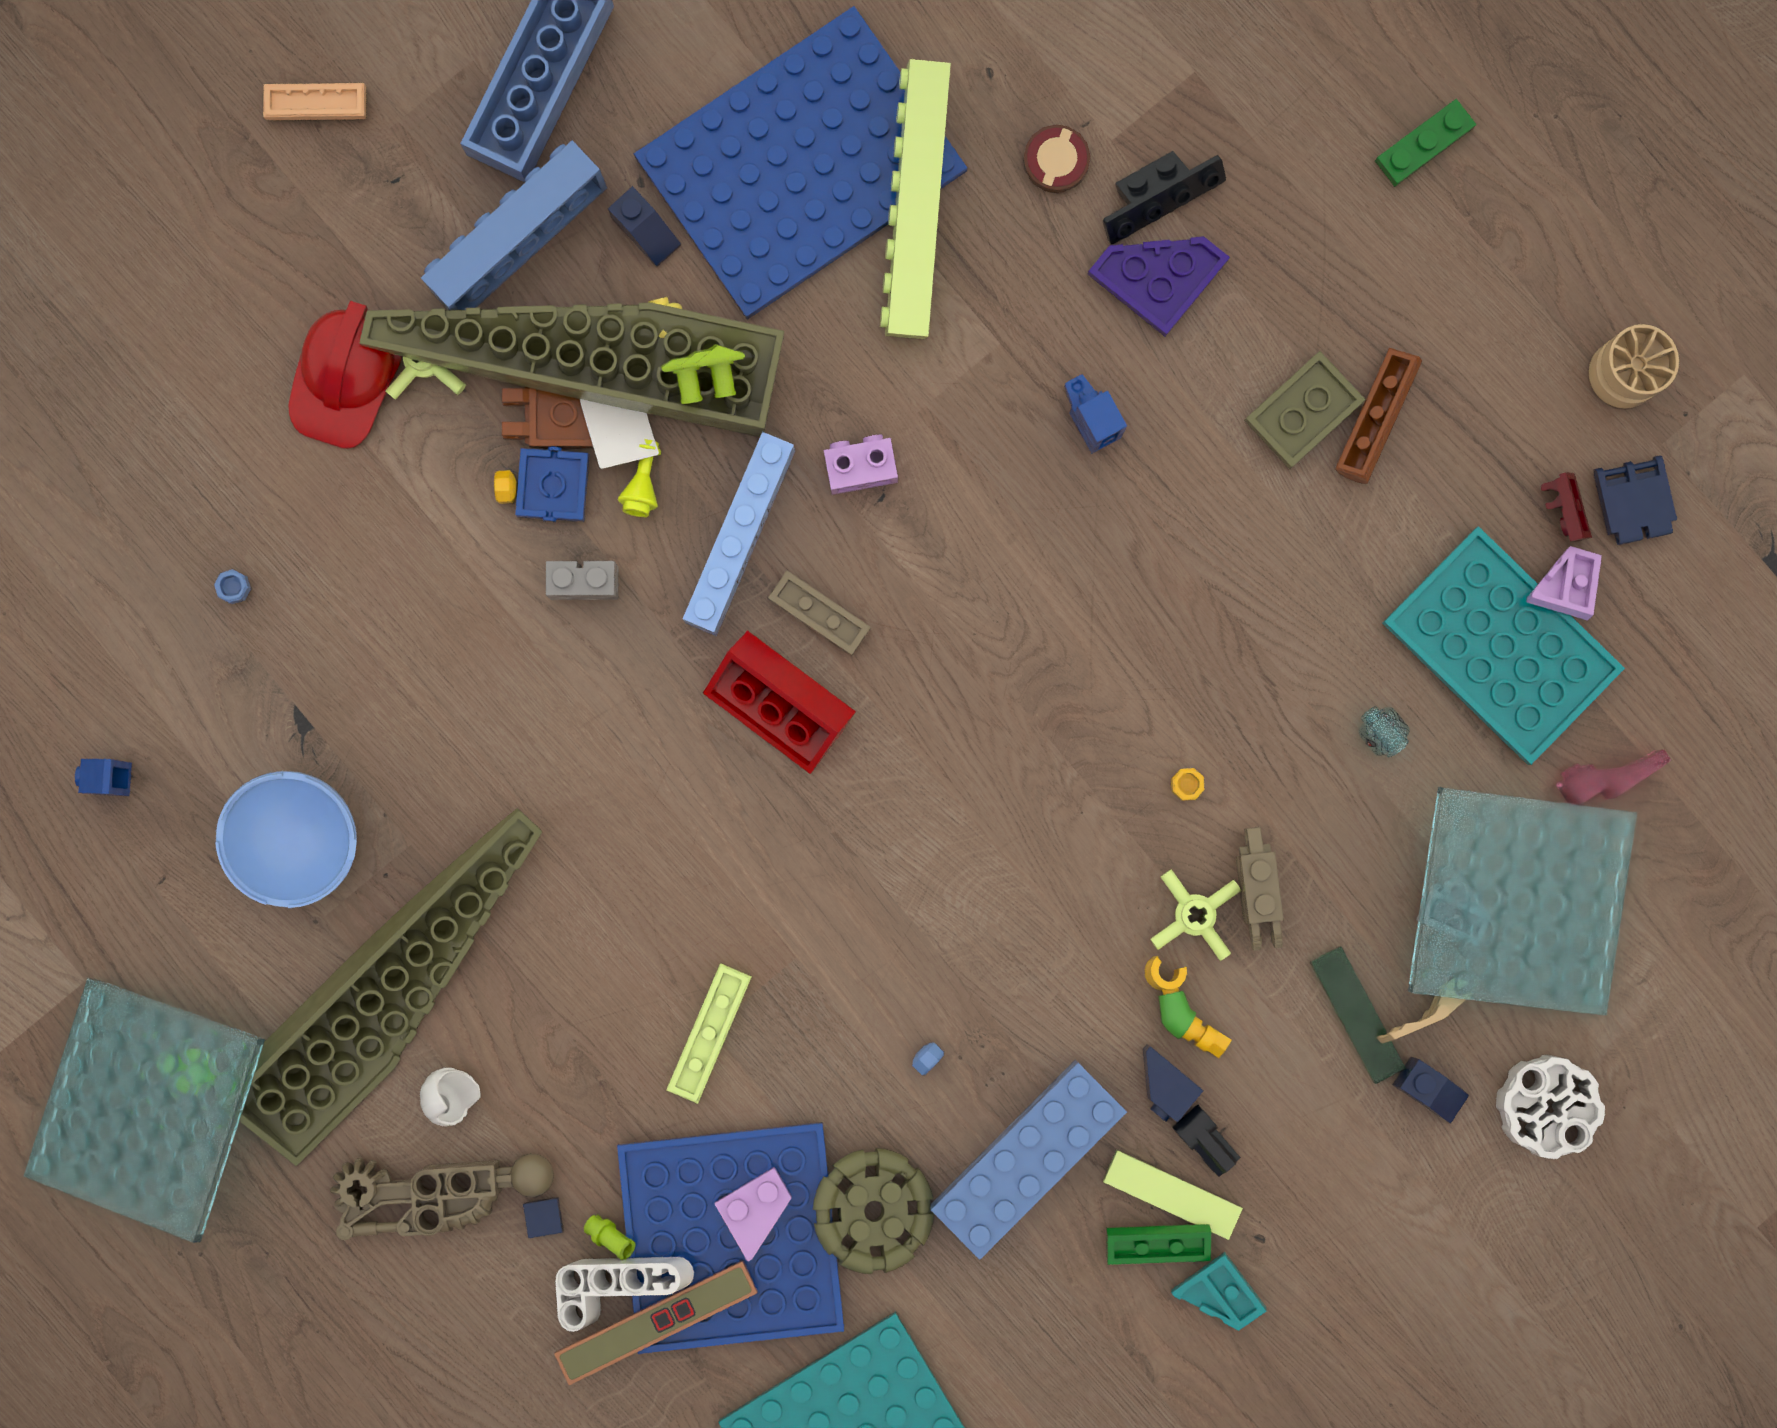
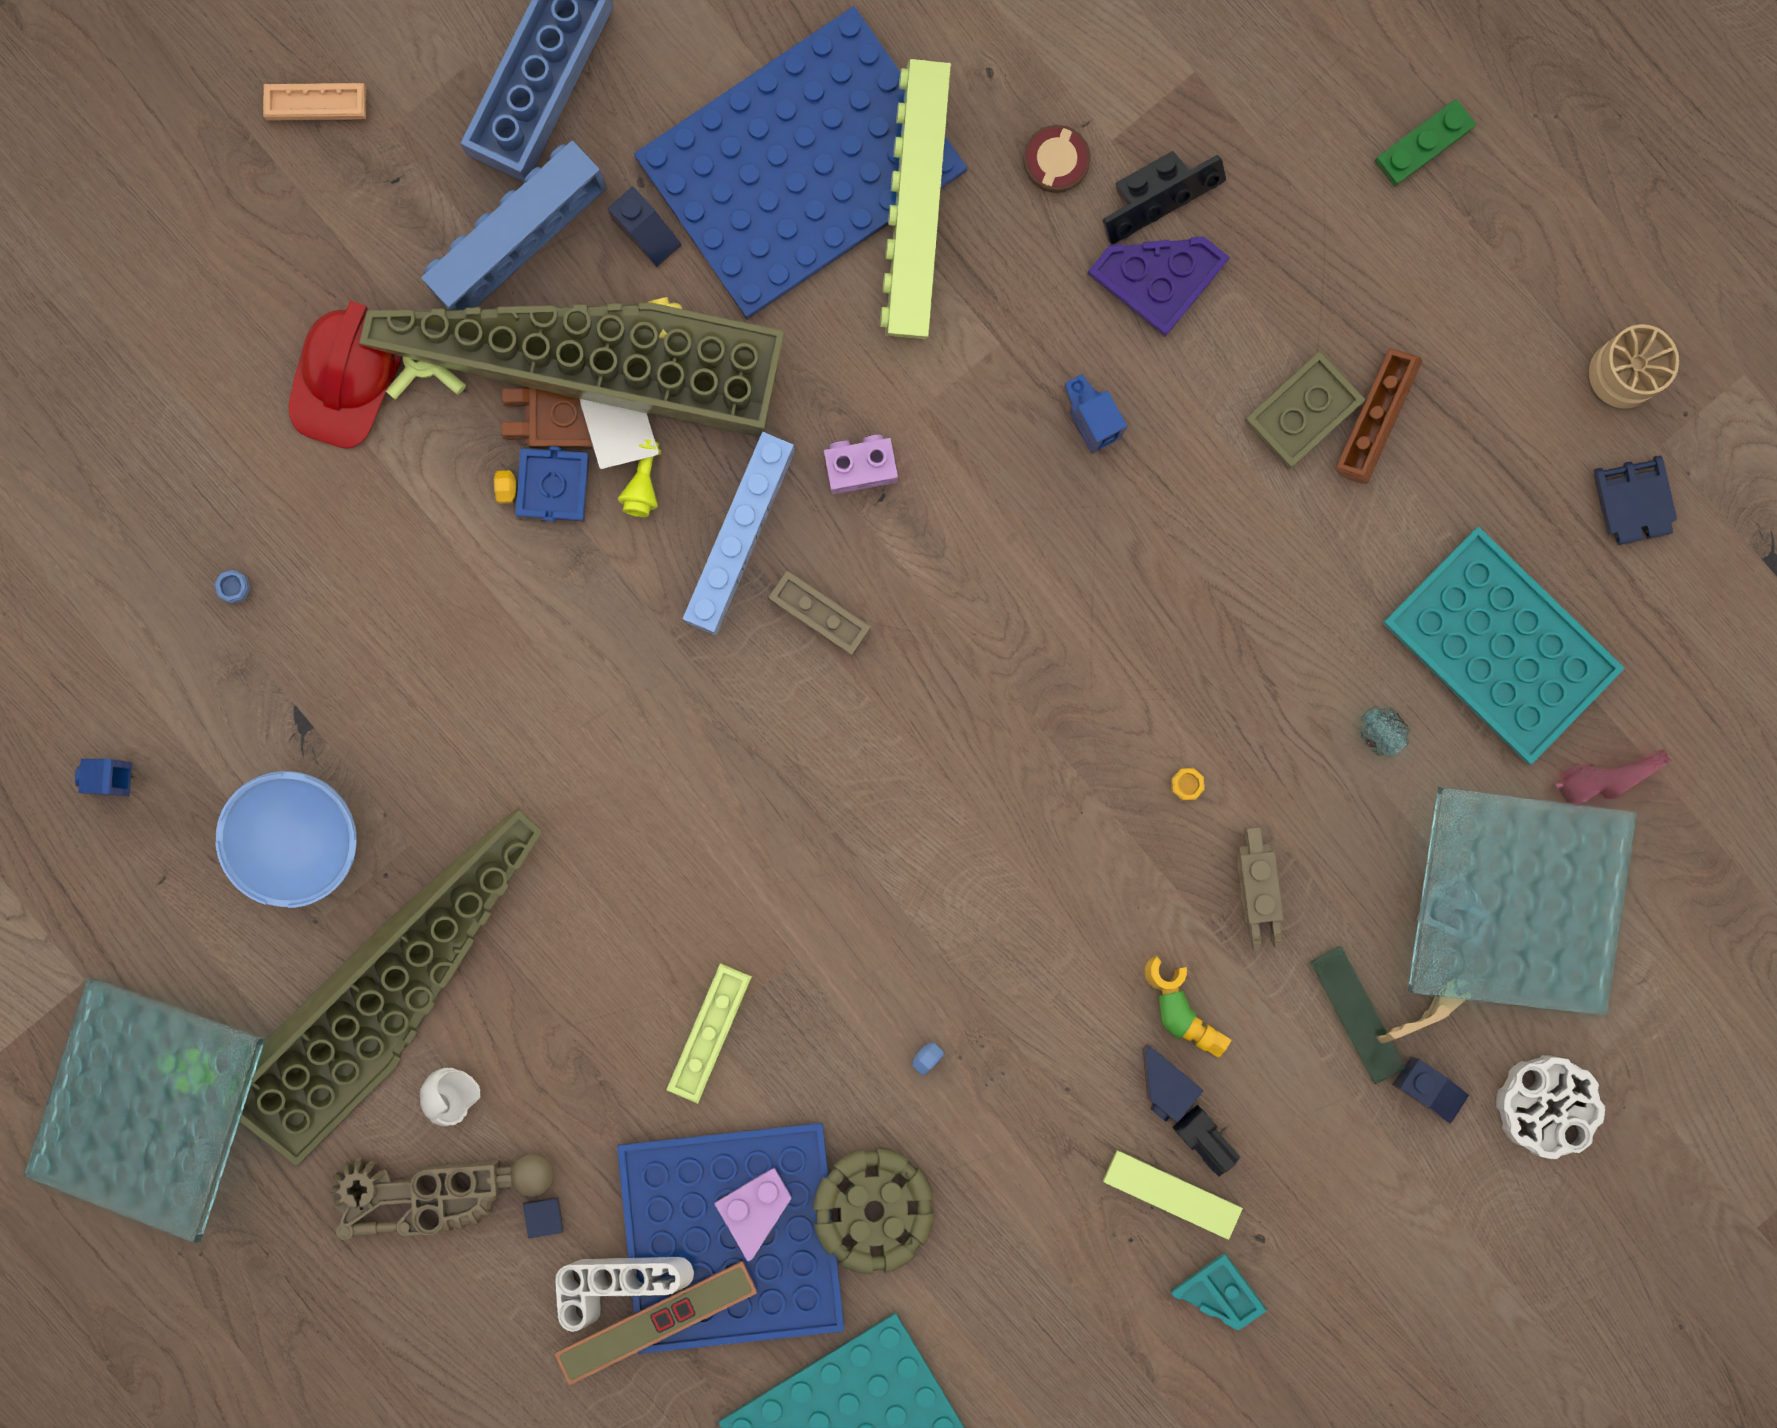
(571, 582): light grey piece -> none
(604, 1233): lime pin -> none
(717, 359): lime connector -> none
(778, 701): red slope -> none
(1027, 1159): medium blue brick -> none
(1158, 1244): green plate -> none
(1209, 907): yellowish green bar -> none
(1570, 584): lavender wing -> none
(1574, 519): dark red plate -> none

